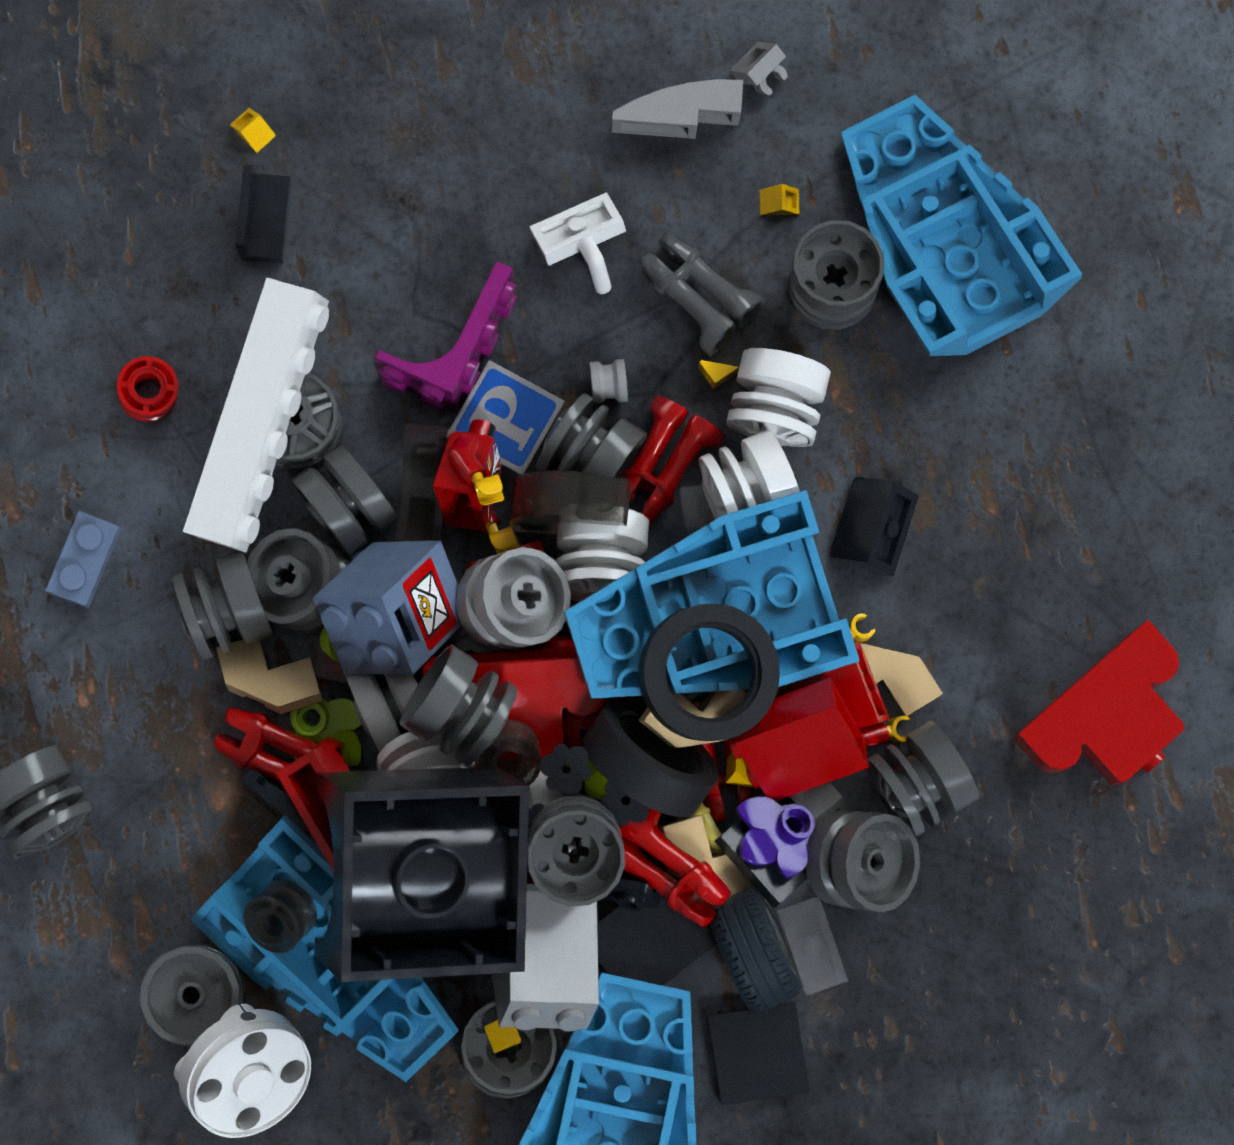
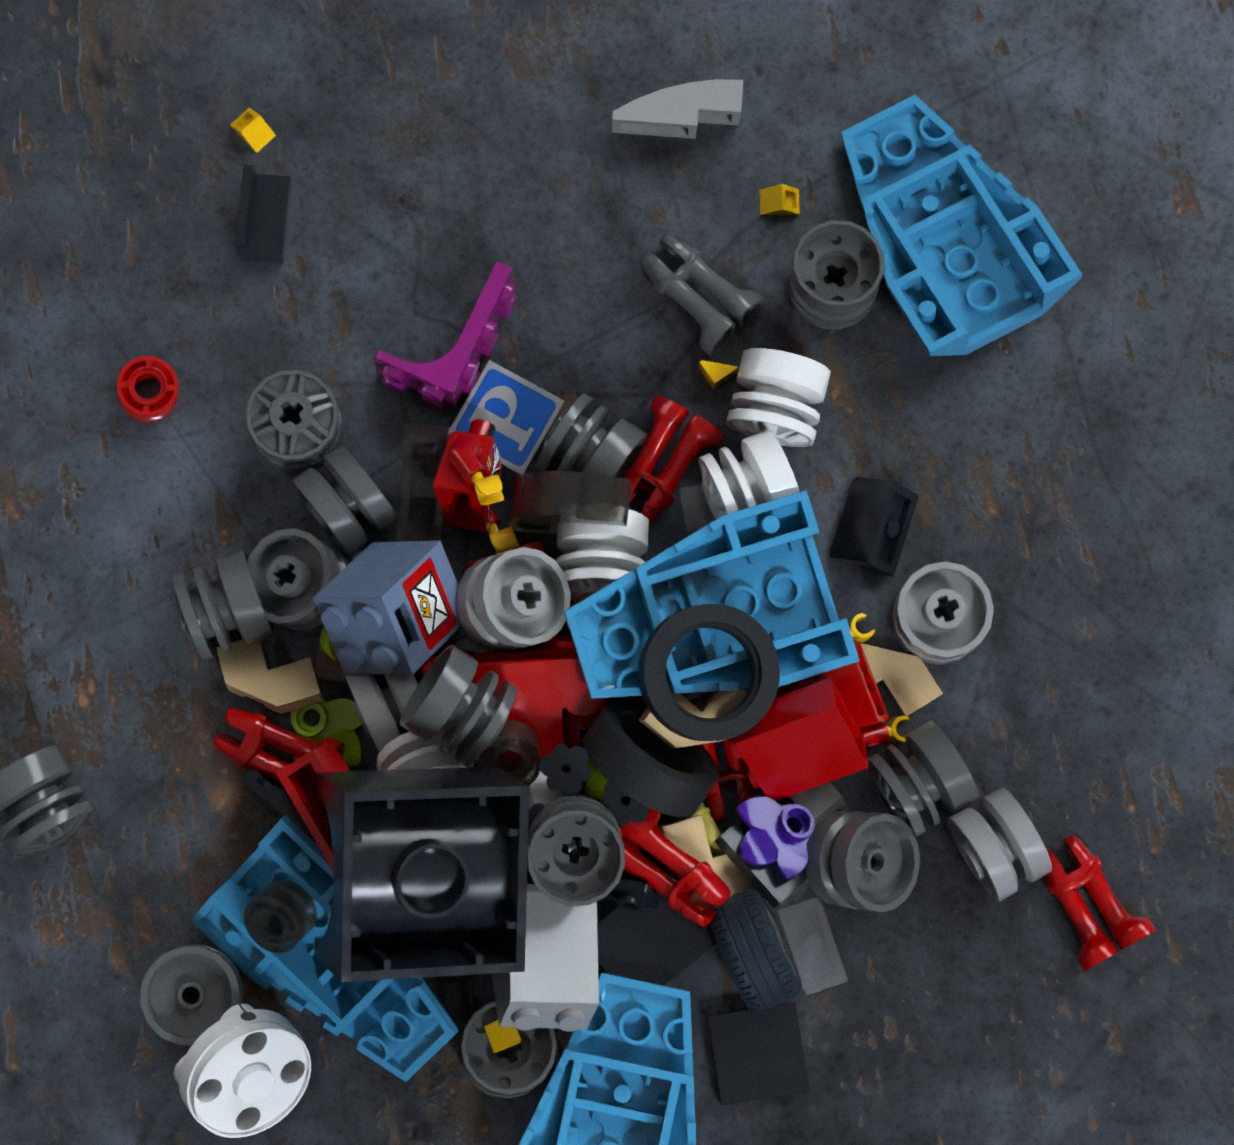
(83, 559): sand blue plate -> none
(257, 415): white brick -> none
(580, 231): white plate -> none
(608, 381): light grey wheel -> none
(737, 772): yellow piece -> none
(758, 64): light grey tile -> none
(953, 590): none -> light grey wheel
(999, 844): none -> light grey wheel
(1110, 712): red brick -> none
(1123, 927): none -> red piece

